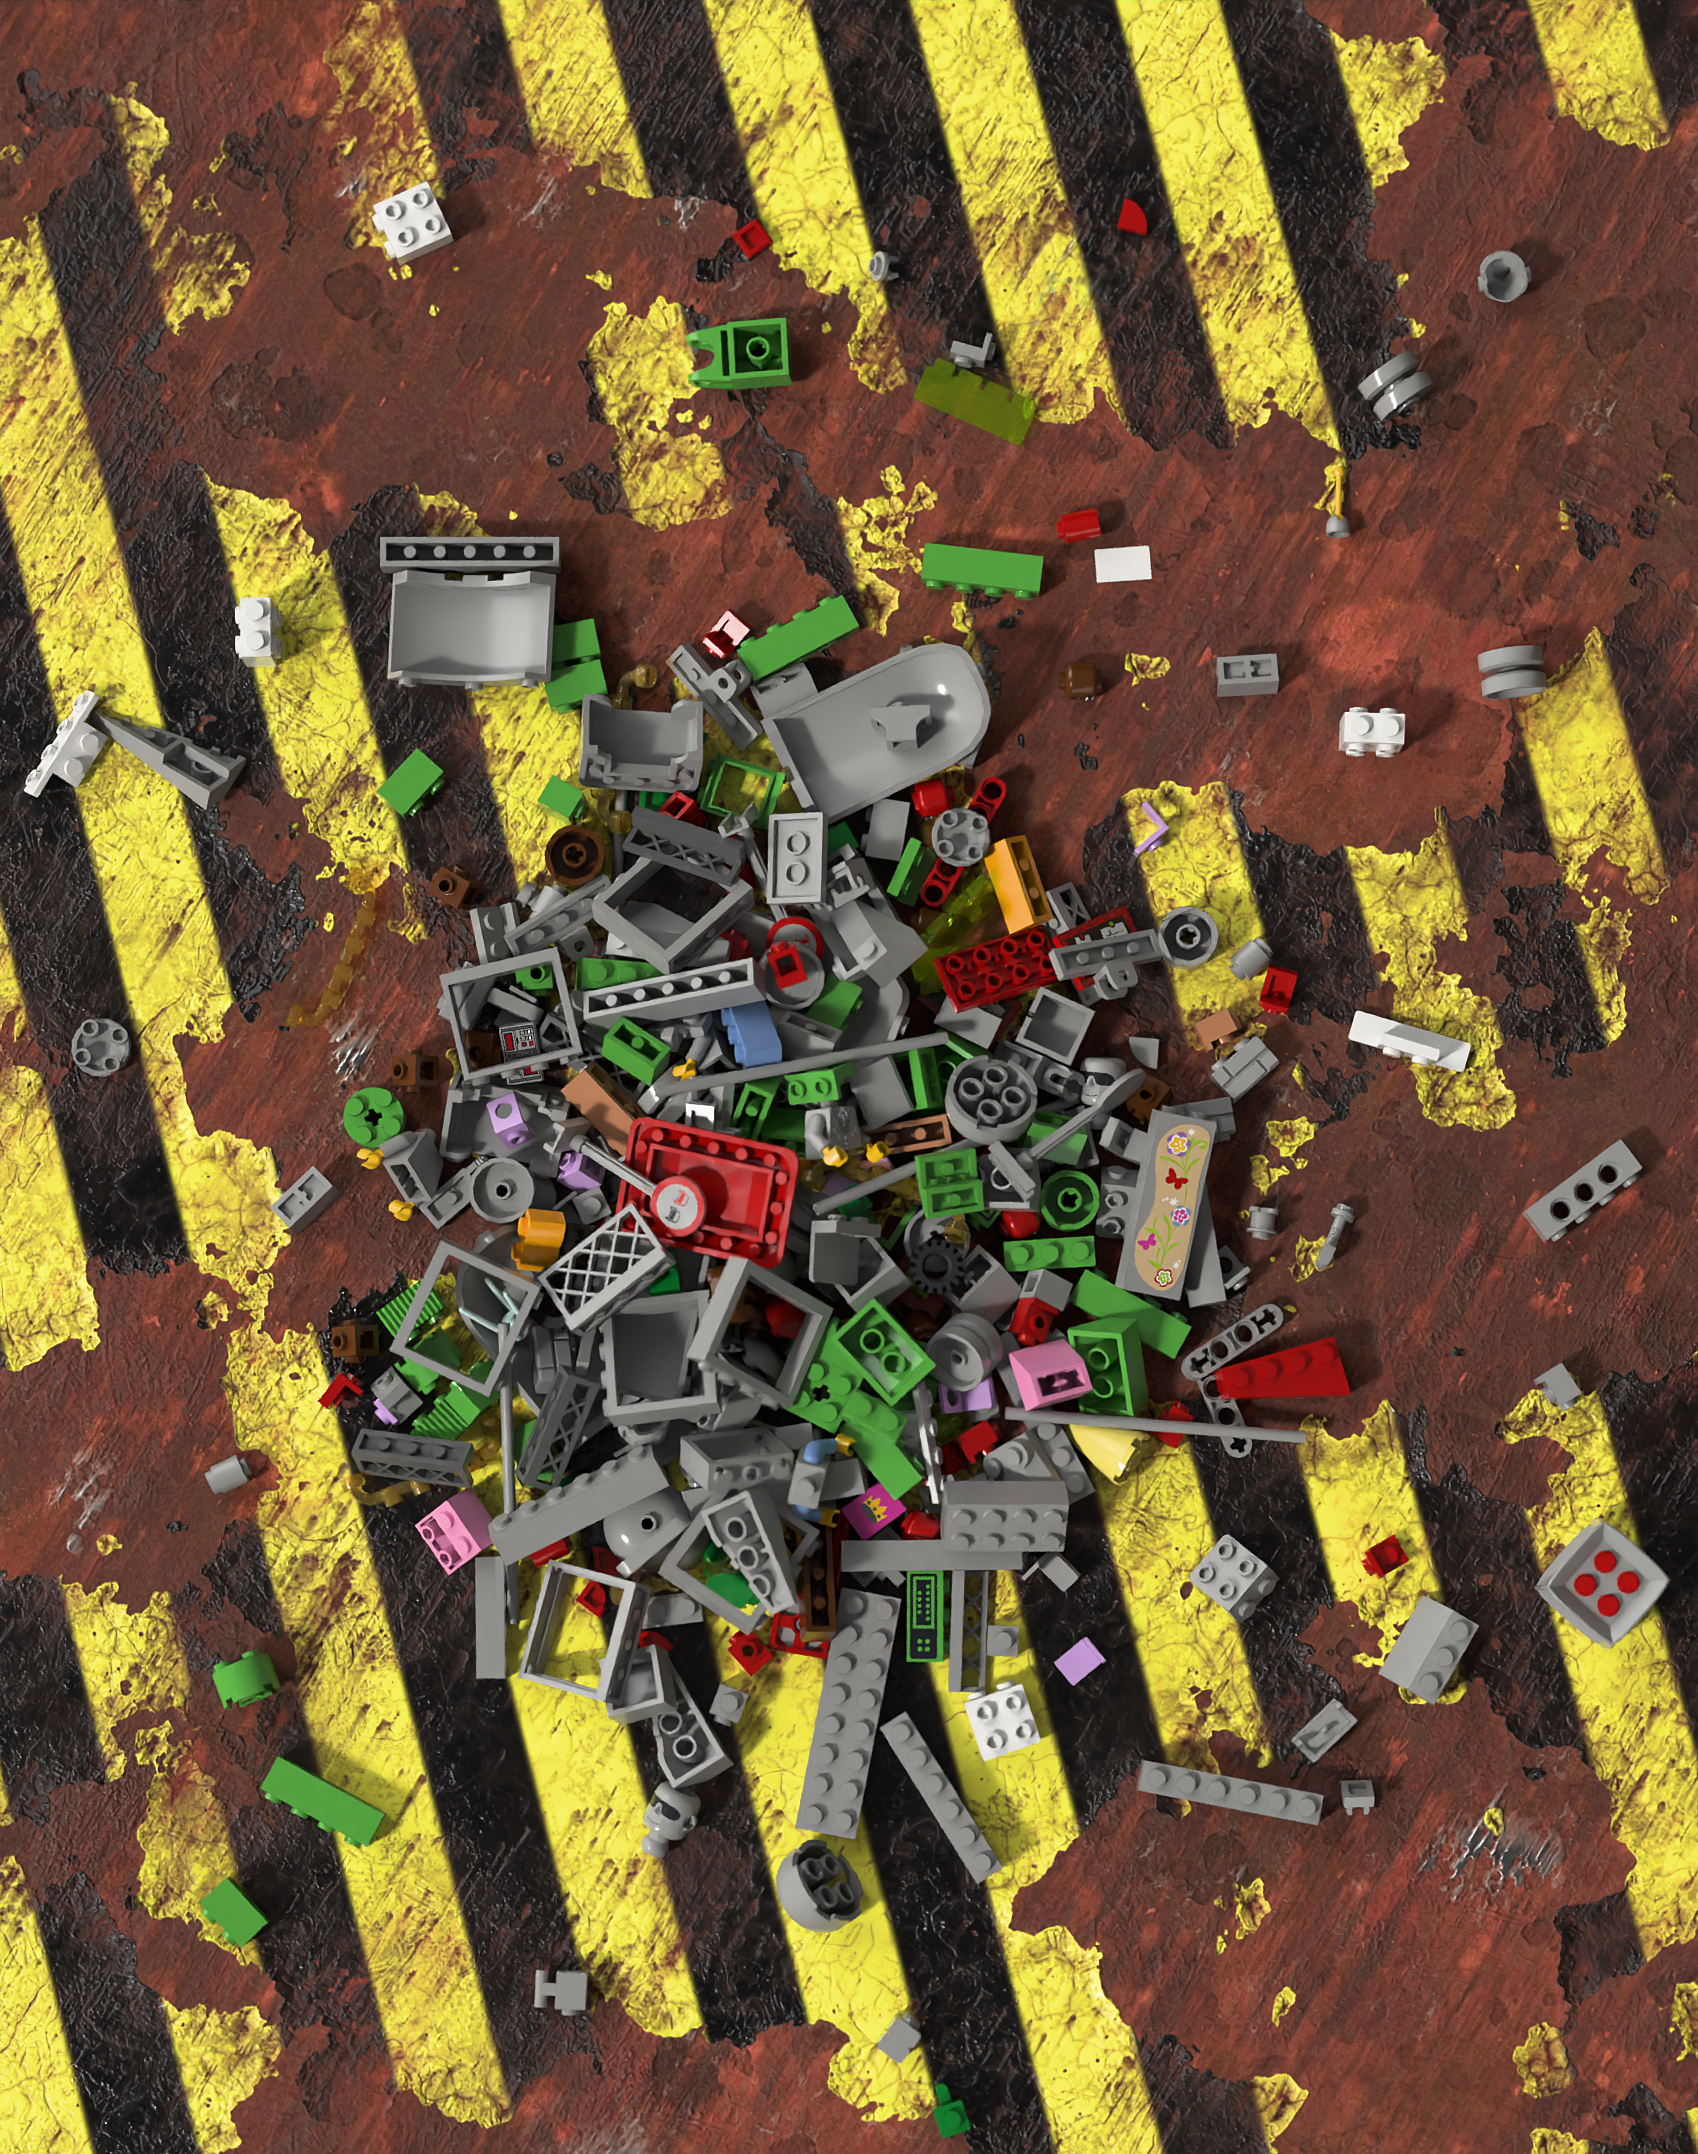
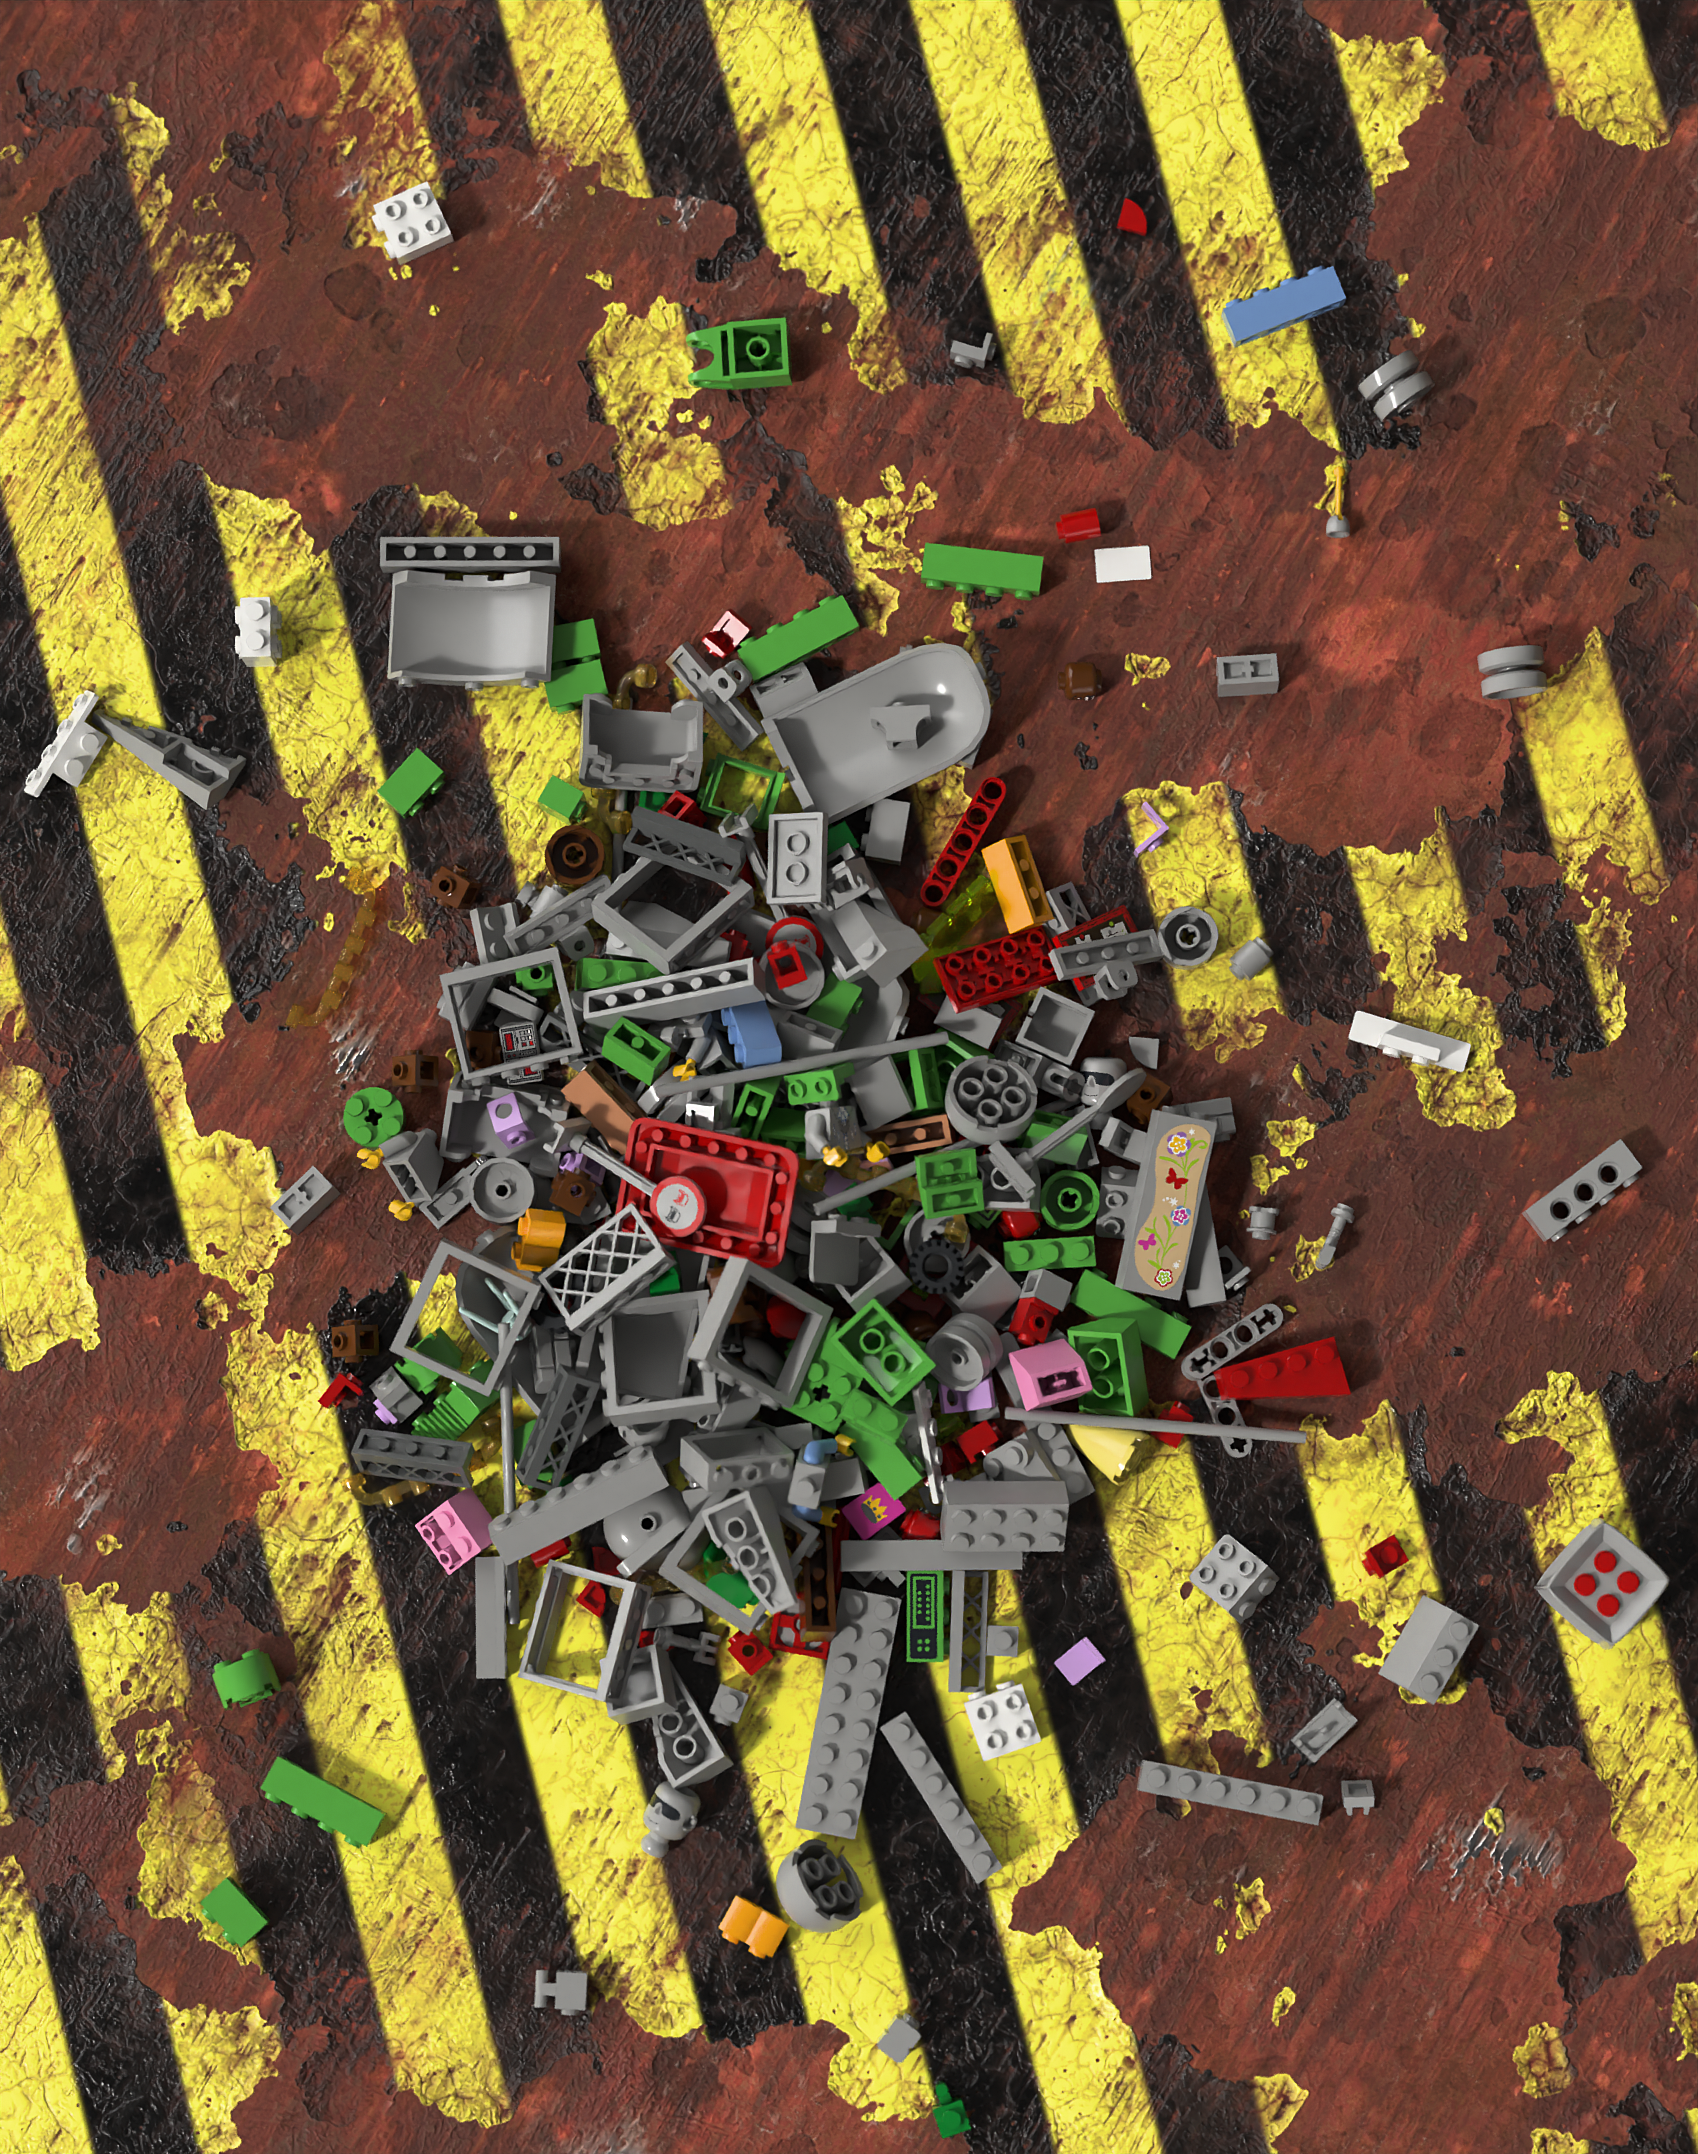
(101, 1047): light grey dish -> none
(228, 1474): light grey brick -> none
(395, 1311): bright green brick -> none
(562, 1187): none -> reddish brown brick
(664, 1638): none -> light grey hinge
(752, 239): red tile -> none
(753, 1926): none -> light orange brick
(879, 268): light grey plate -> none
(911, 873): bright green bracket -> none
(932, 798): red head -> none
(961, 837): light grey dish -> none
(978, 407): clear neon green windscreen -> none
(1056, 1568): light grey bracket -> none
(1217, 1029): nougat brick -> none
(1244, 1068): light grey brick -> none
(1277, 989): red bracket -> none
(1283, 306): none -> medium blue brick
(1371, 732): white brick -> none
(1503, 276): light grey cap -> none
(1558, 1387): light grey brick -> none

